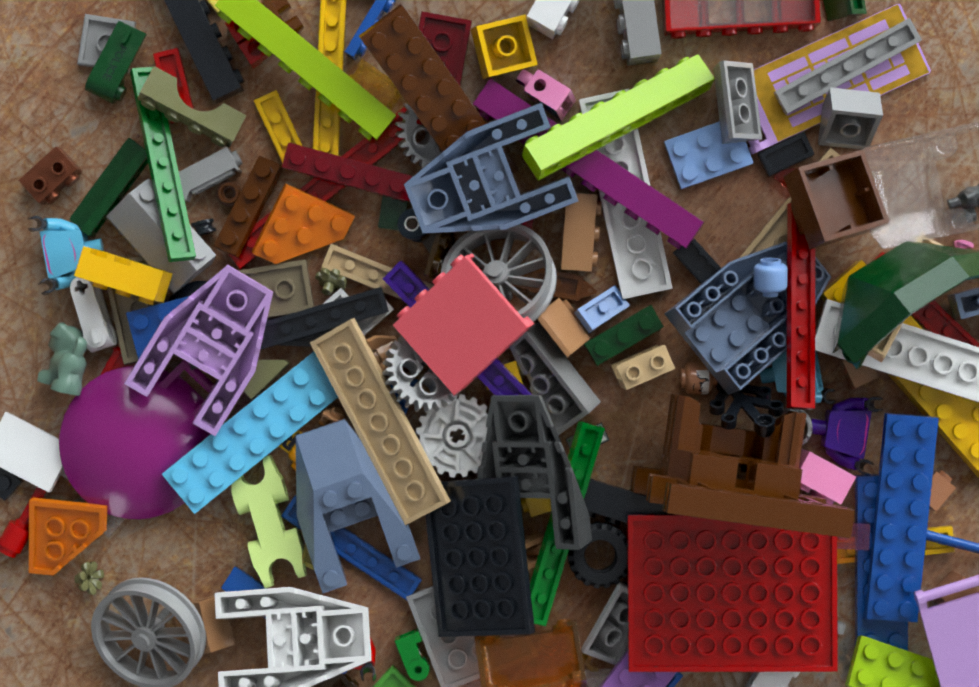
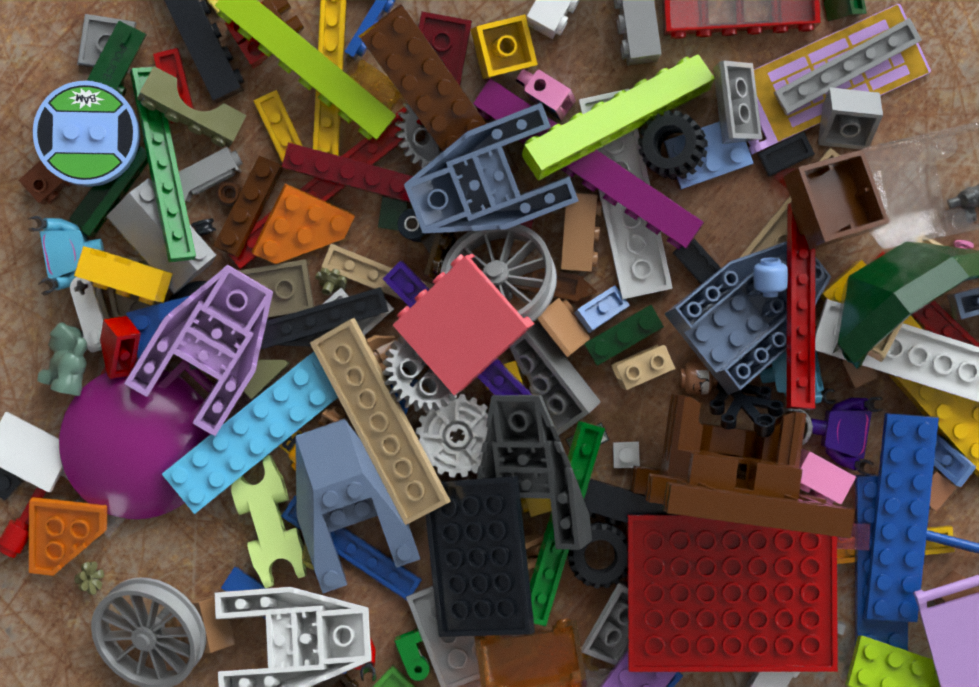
(86, 133): none -> brick
(119, 346): none -> red slope
(625, 454): none -> white plate
(658, 131): none -> black tyre
(952, 462): none -> medium blue plate

